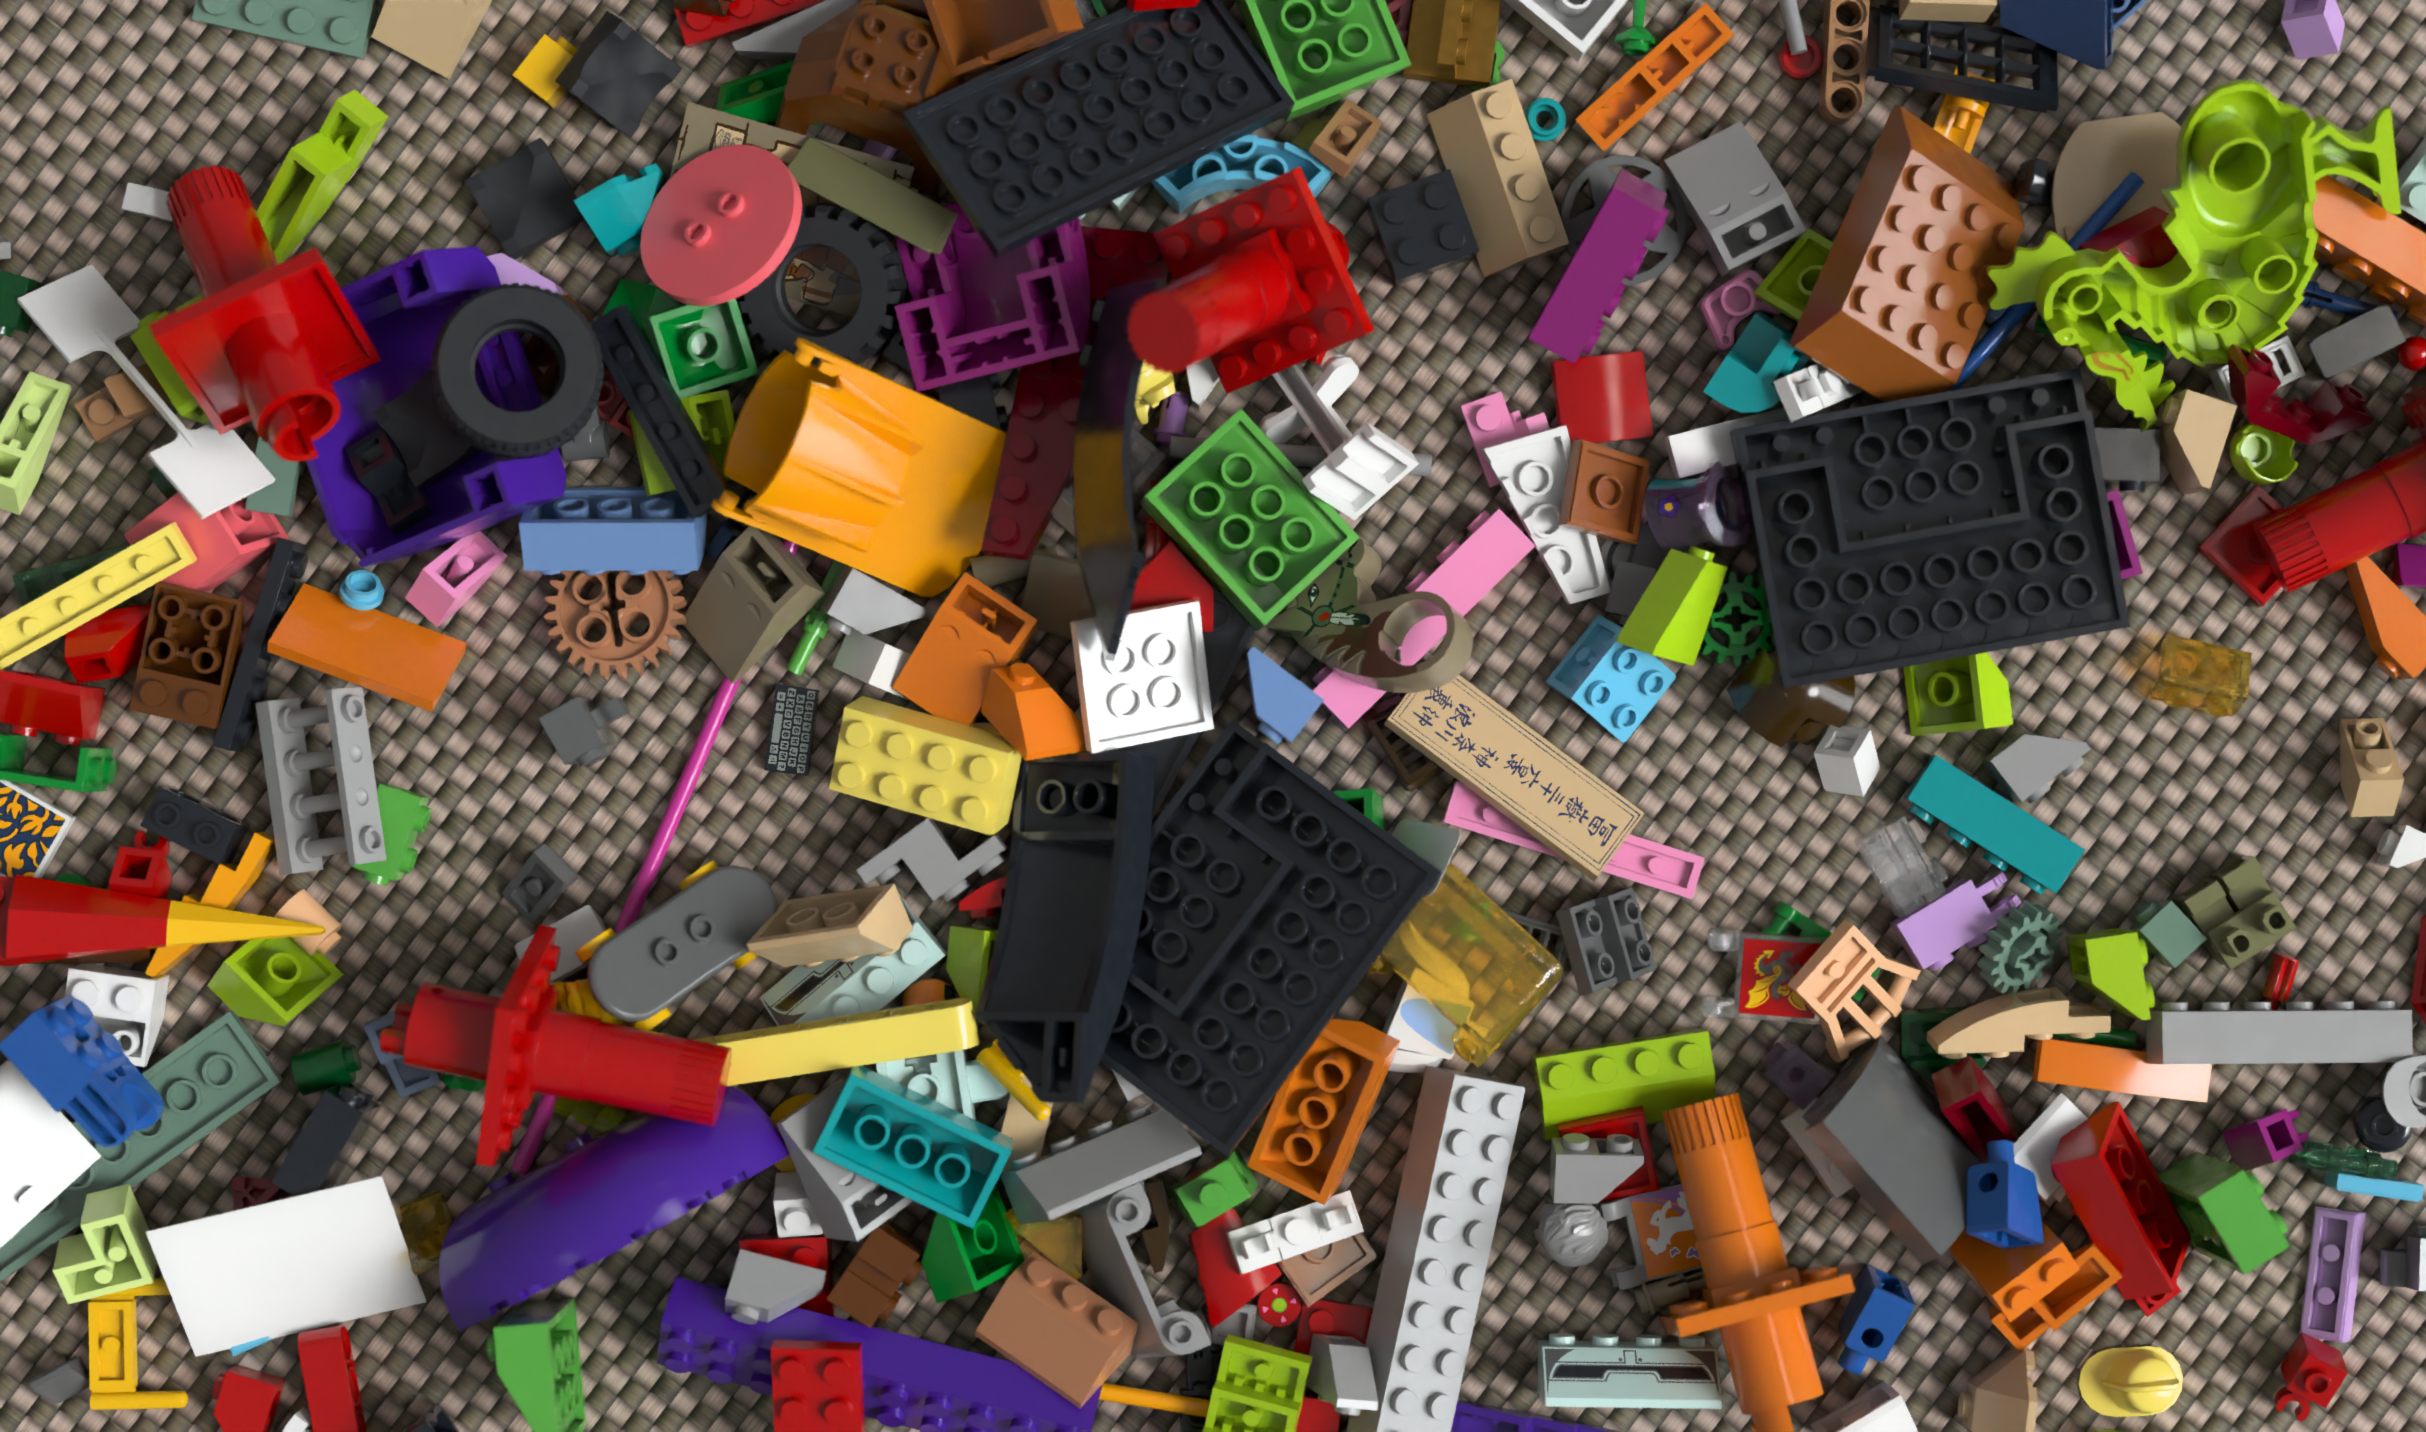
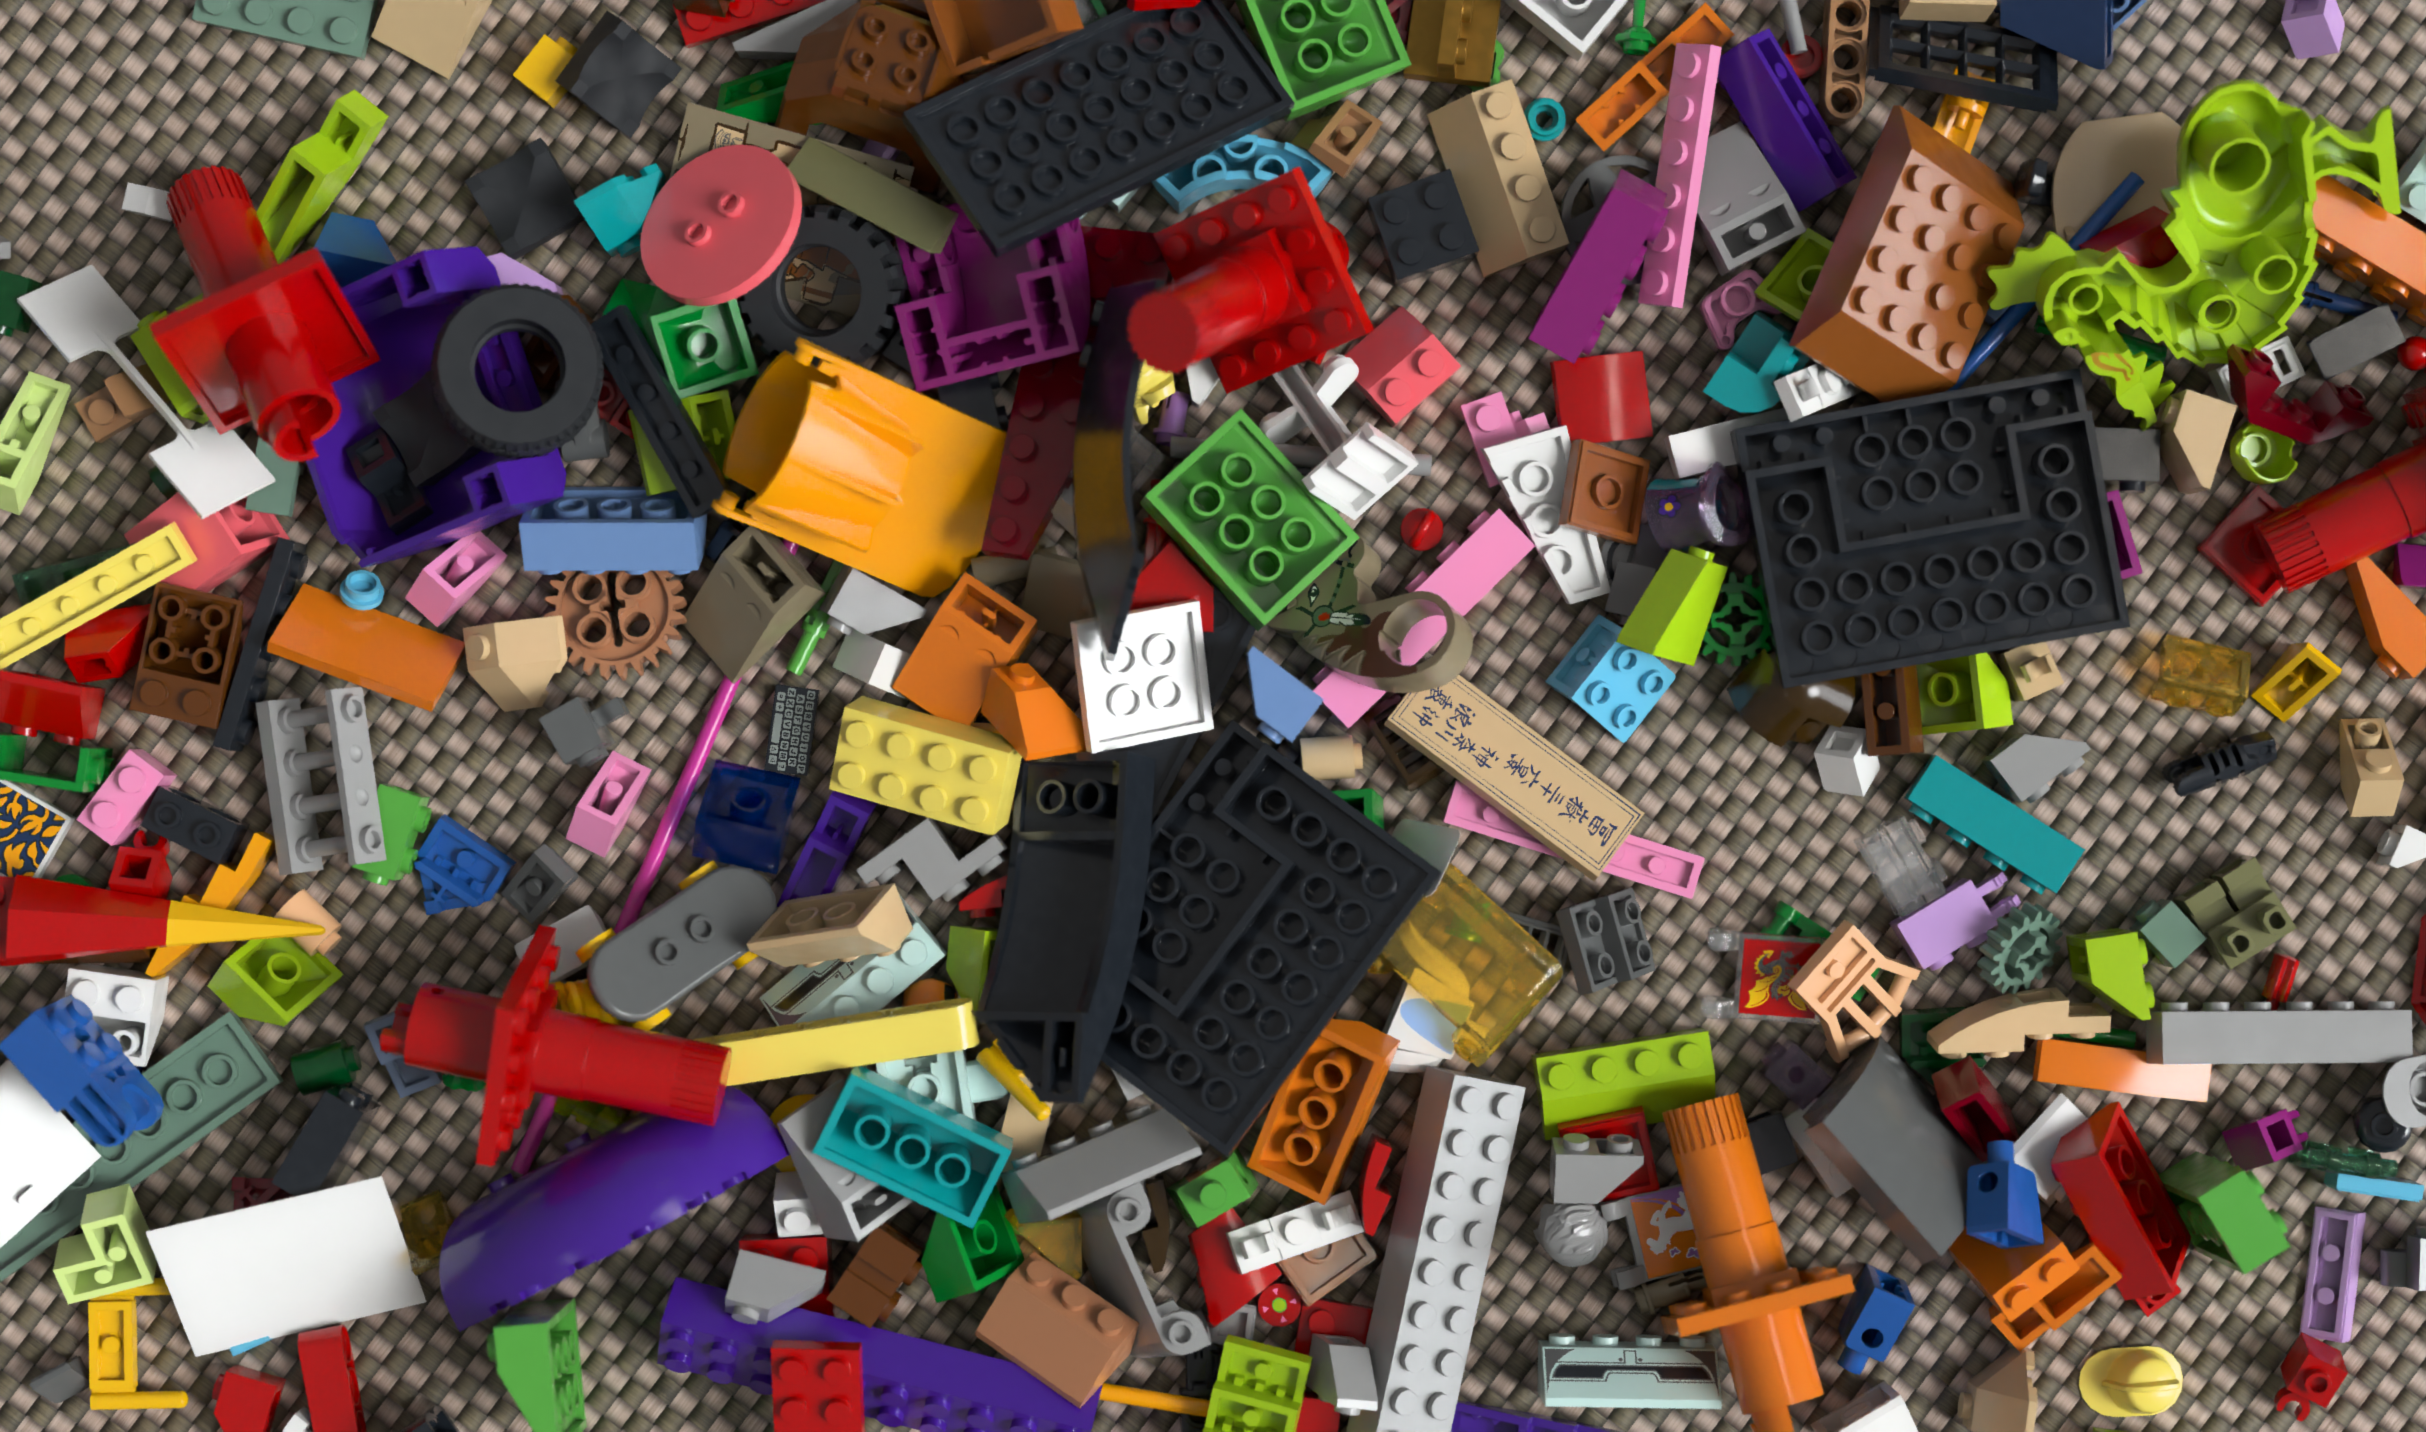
(125, 797): none -> bright pink brick
(352, 248): none -> blue slope
(459, 868): none -> blue slope
(516, 659): none -> tan slope
(607, 804): none -> bright pink slope
(745, 817): none -> clear blue slope
(829, 847): none -> dark purple slope
(1330, 757): none -> tan brick
(1373, 1195): none -> red slope
(1401, 365): none -> coral slope
(1421, 529): none -> red tile
(1681, 172): none -> bright pink plate
(1771, 1140): none -> black panel
(1783, 120): none -> dark purple brick
(1892, 712): none -> reddish brown brick
(2029, 670): none -> tan brick
(2219, 763): none -> black hinge
(2295, 680): none -> yellow slope

